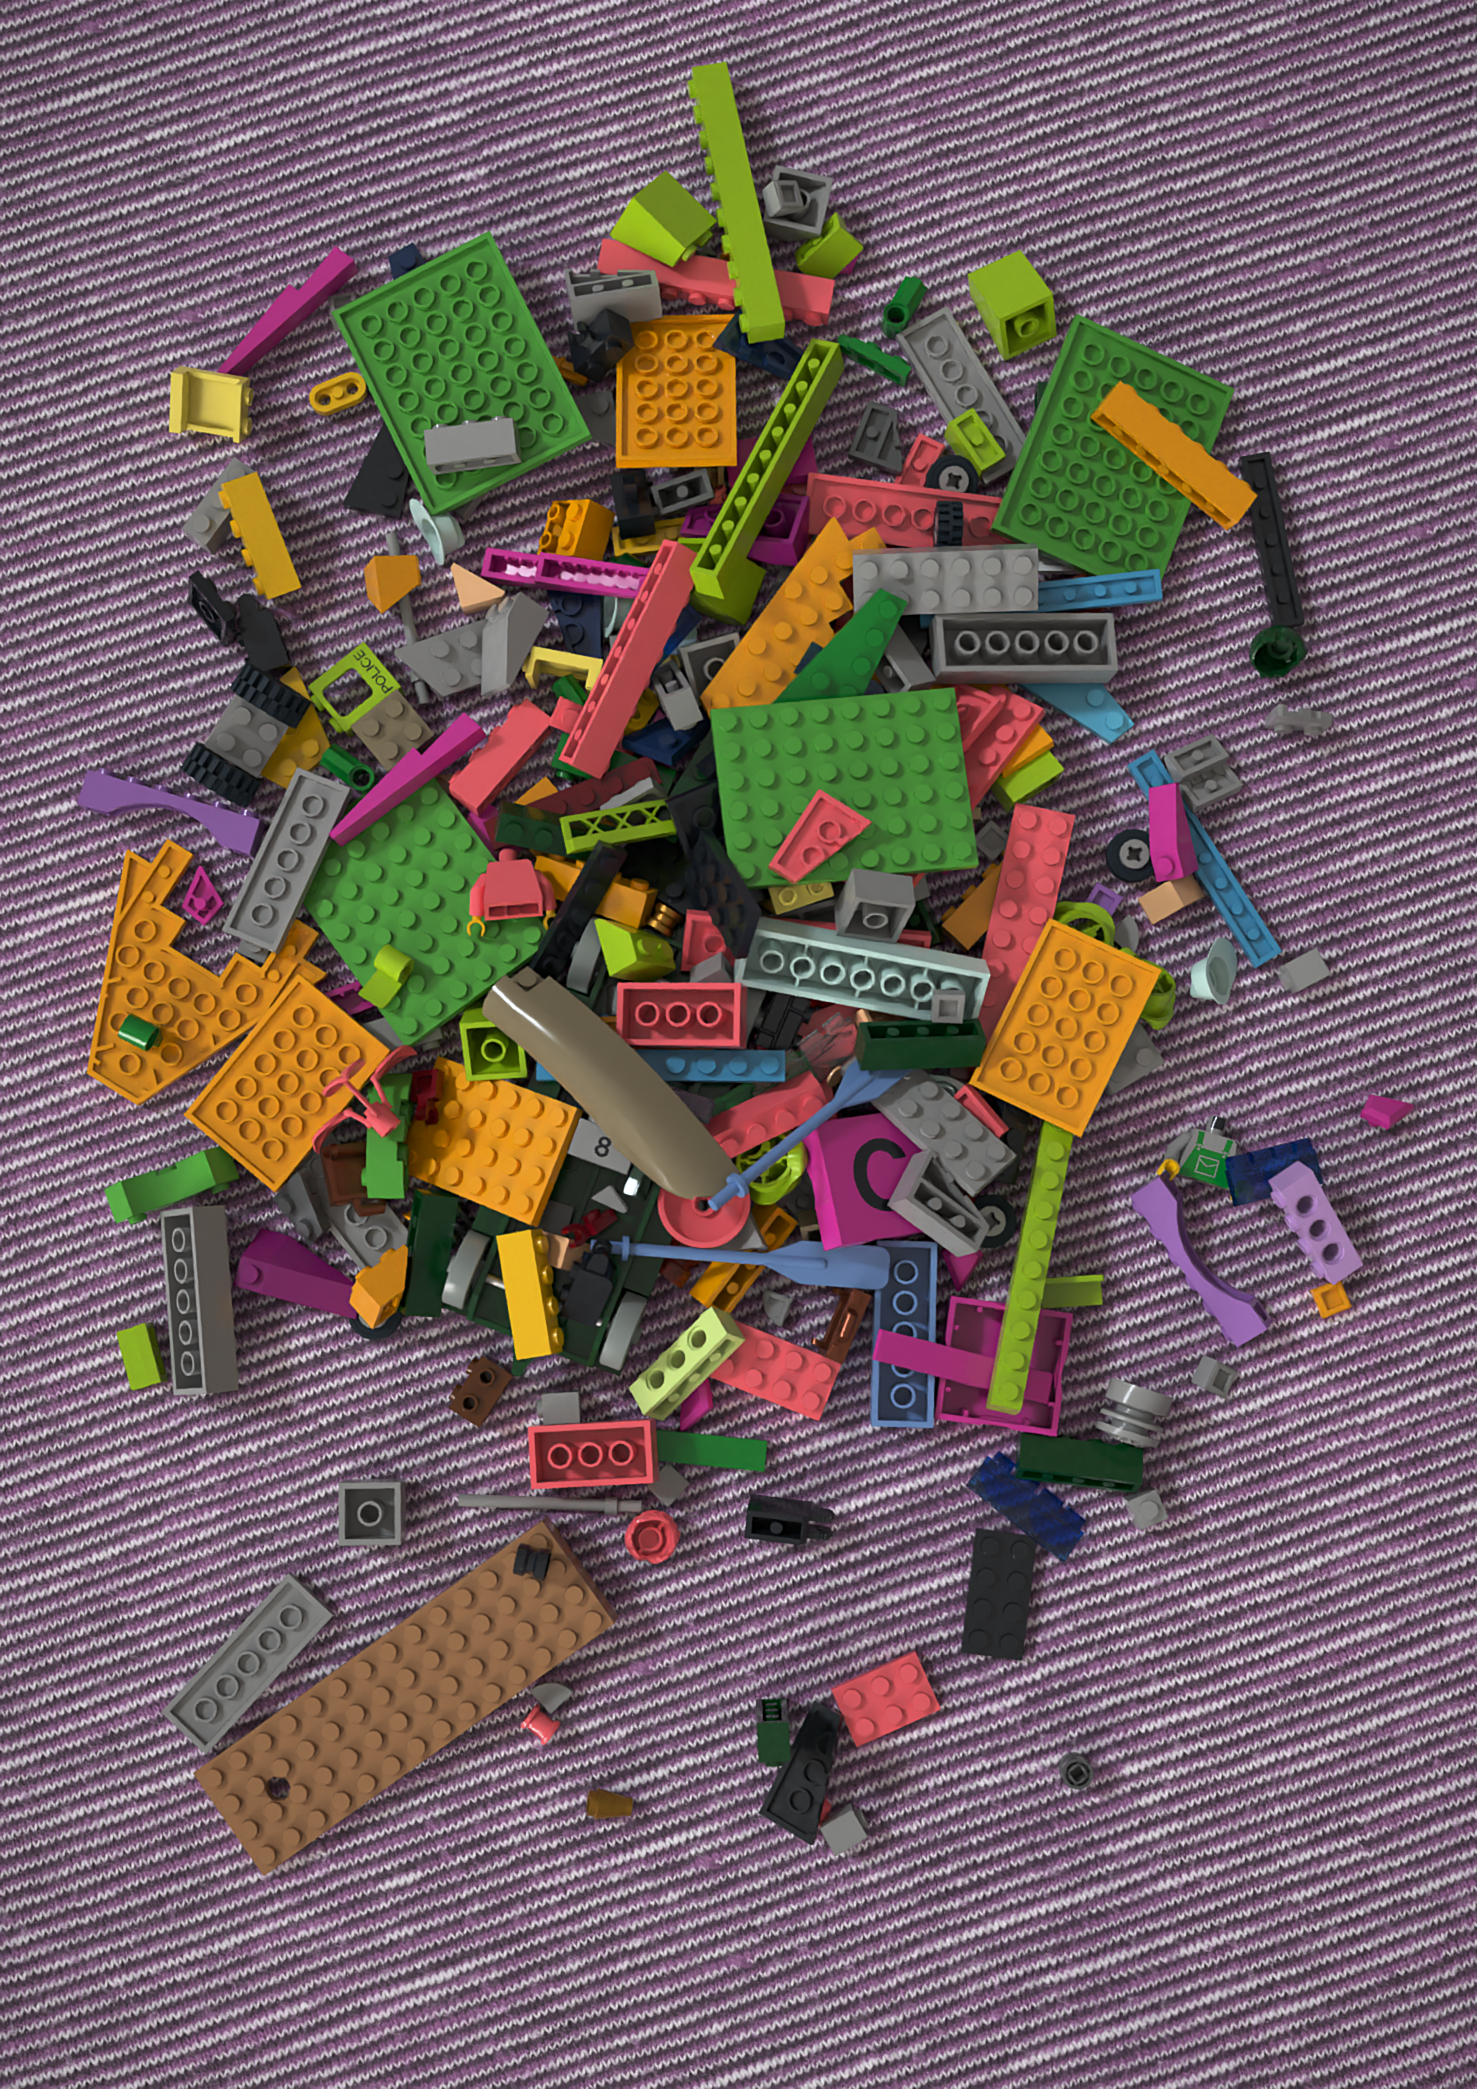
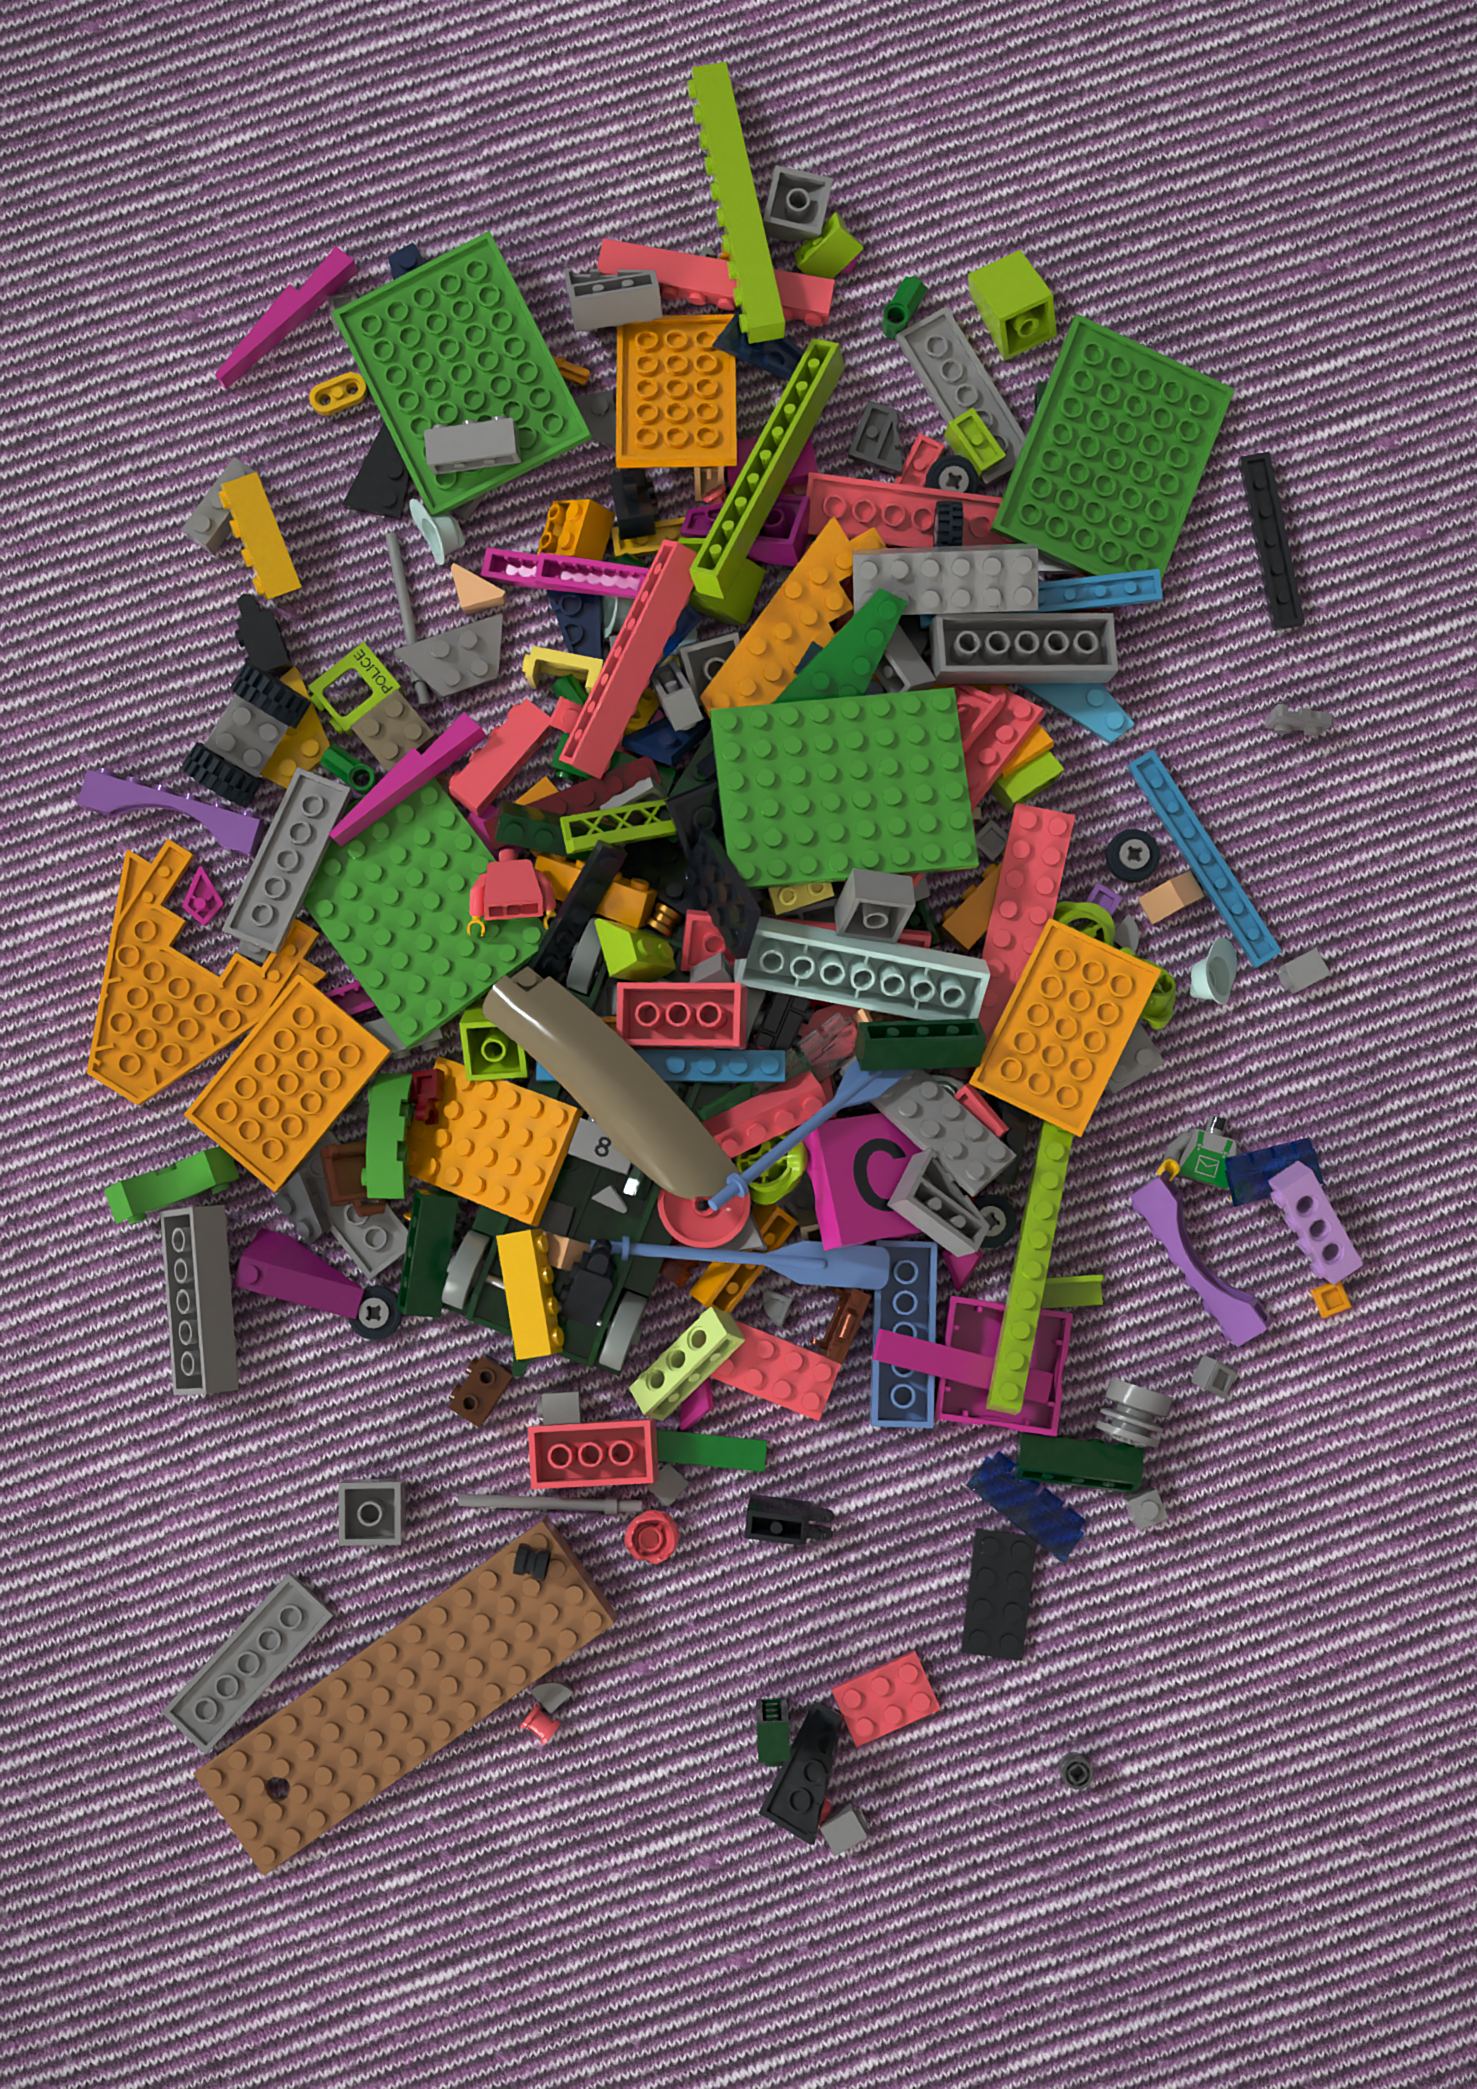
(140, 1033): green piece -> none
(141, 1356): lime panel -> none
(209, 606): black plate -> none
(210, 403): light yellow panel -> none
(378, 1115): coral plant -> none
(380, 1287): light orange slope -> none
(391, 579): light orange slope -> none
(391, 974): lime panel -> none
(507, 640): light grey slope -> none
(592, 1224): dark red plate -> none
(600, 344): black brick -> none
(606, 1804): pearl gold cone -> none
(664, 222): lime slope -> none
(683, 493): dark grey slope -> none
(699, 1106): slope -> none
(782, 198): light grey slope -> none
(817, 836): coral wing -> none
(834, 1077): light nougat piece -> none
(872, 357): green hinge -> none
(947, 1006): light grey plate -> none
(1169, 834): dark pink slope -> none
(1174, 455): light orange brick -> none
(1202, 773): light grey slope -> none
(1277, 651): dark green hair -> none
(1384, 1111): dark pink piece -> none

